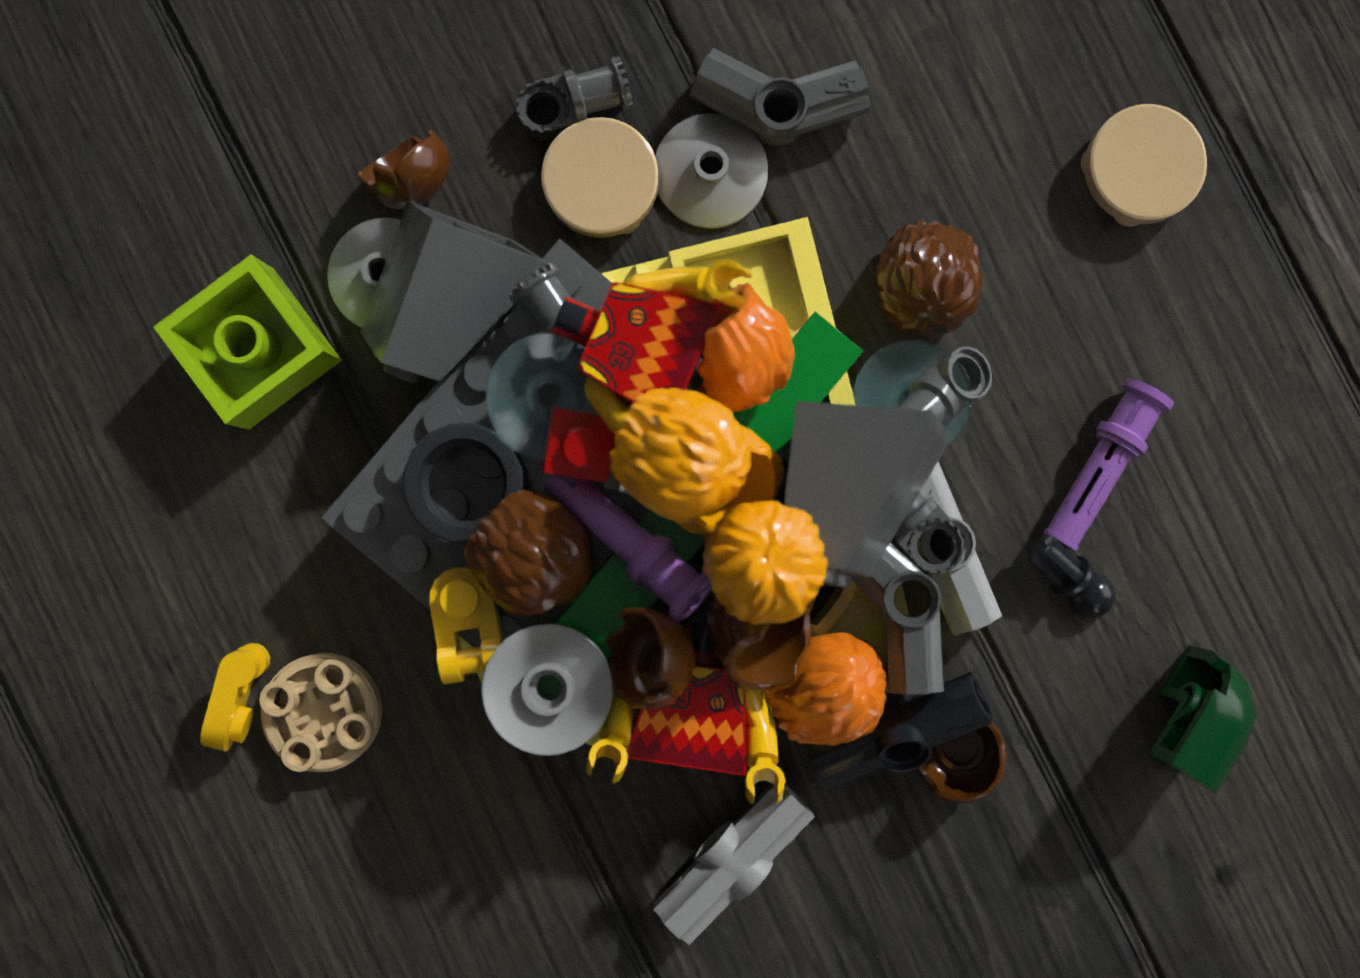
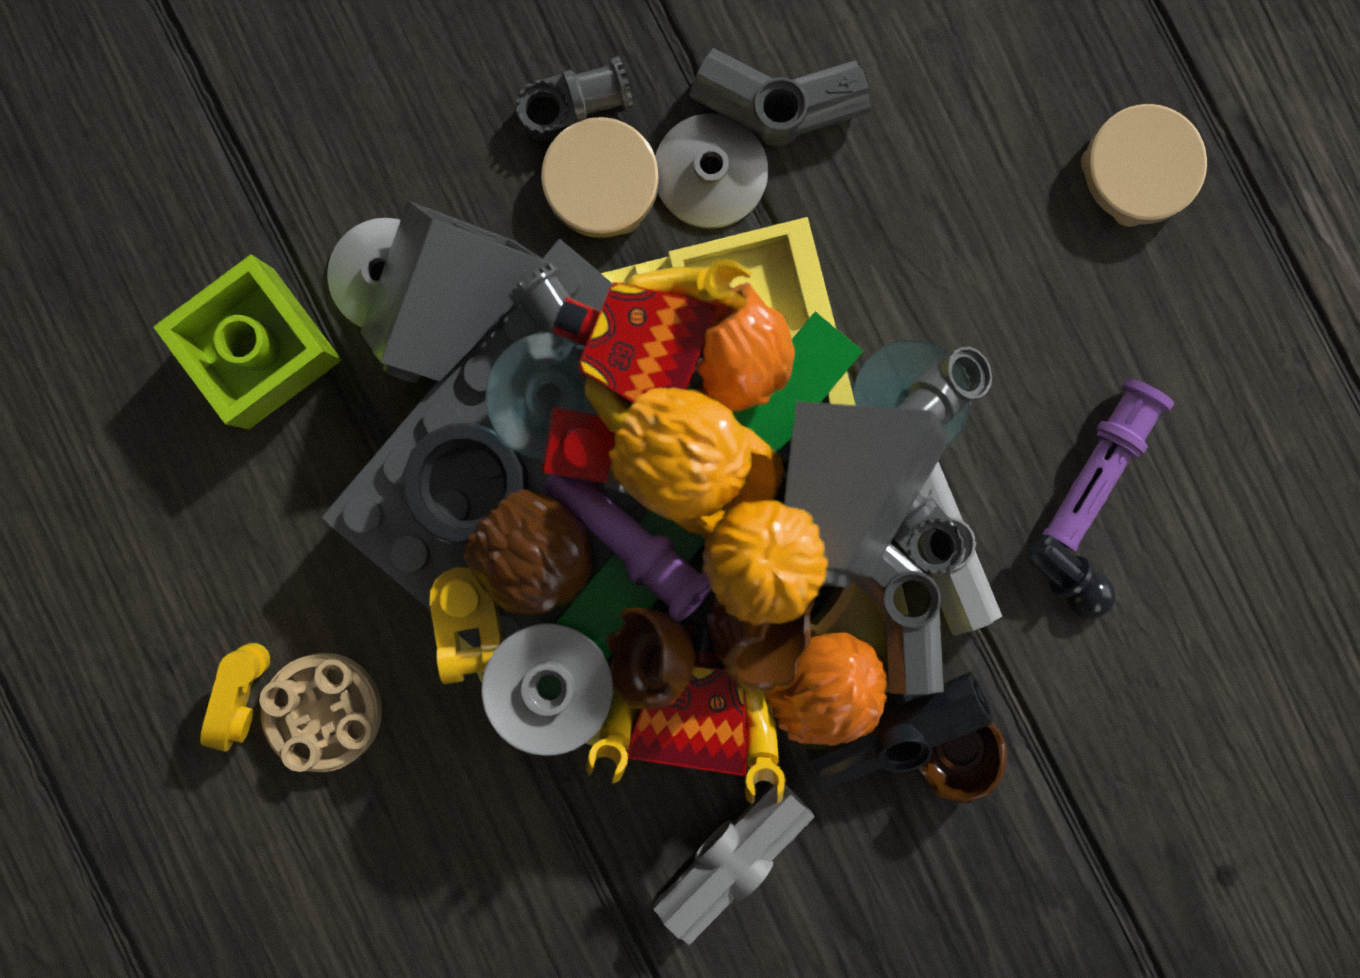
(408, 172): reddish brown hair -> none
(929, 279): reddish brown hair -> none
(1210, 720): dark green brick -> none

